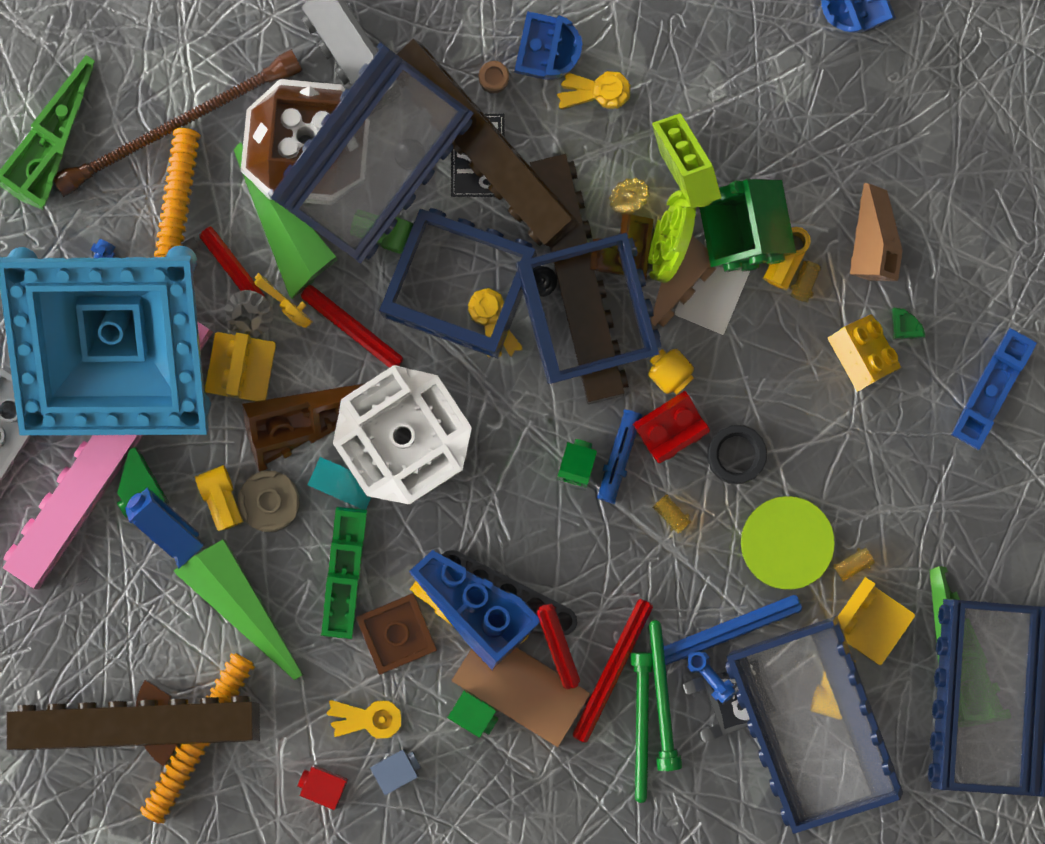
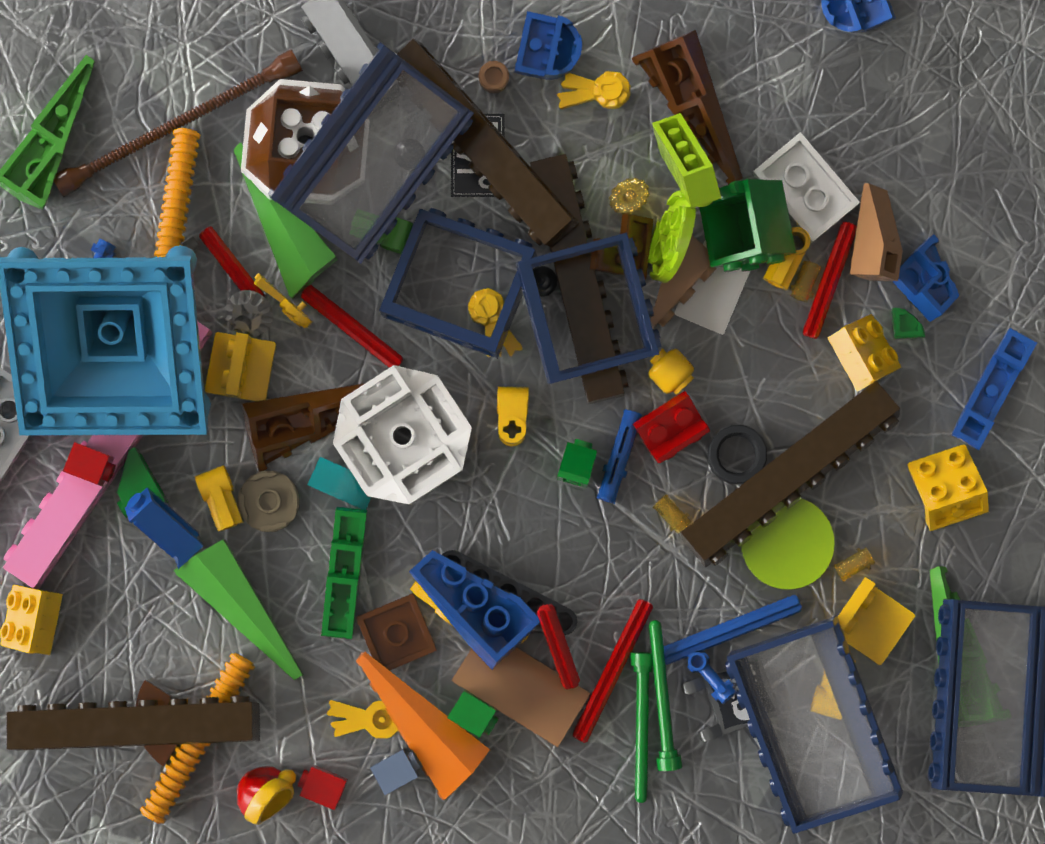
(30, 620): none -> yellow bracket
(89, 464): none -> red brick
(264, 792): none -> yellow piece
(441, 746): none -> orange wedge
(512, 409): none -> yellow piece
(685, 81): none -> reddish brown wedge
(791, 474): none -> dark brown brick
(811, 188): none -> white plate
(829, 280): none -> red axle
(927, 280): none -> blue slope
(949, 487): none -> yellow bracket

